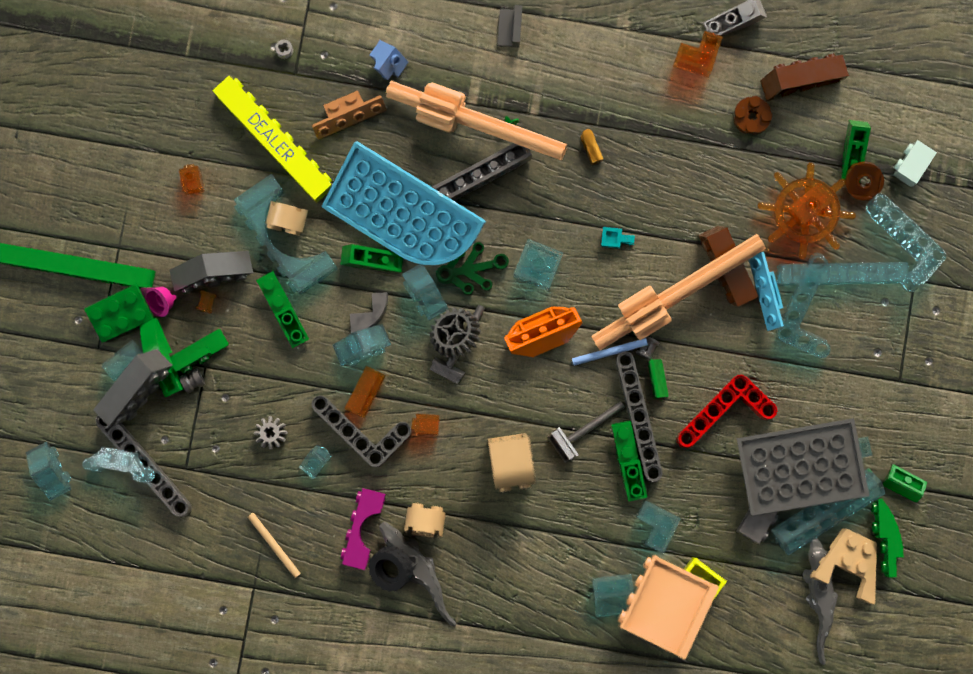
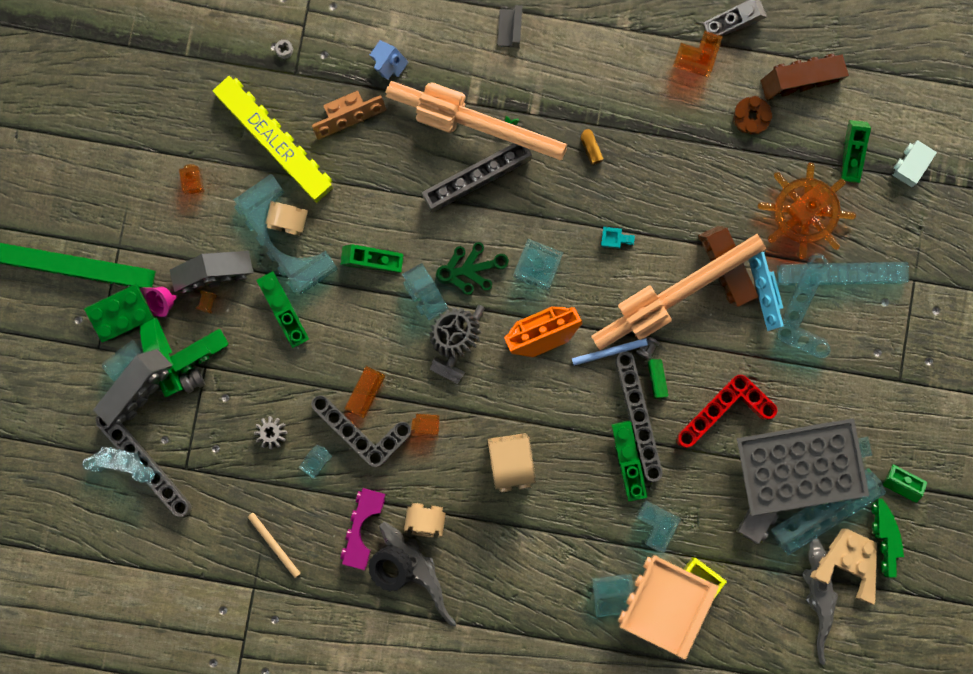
(47, 471): clear light blue brick -> none
(362, 345): clear light blue brick -> none
(366, 320): flat silver brick -> none
(400, 210): medium azure plate -> none
(564, 444): flat silver piece -> none
(857, 172): reddish brown plate -> none
(910, 237): clear light blue beam -> none

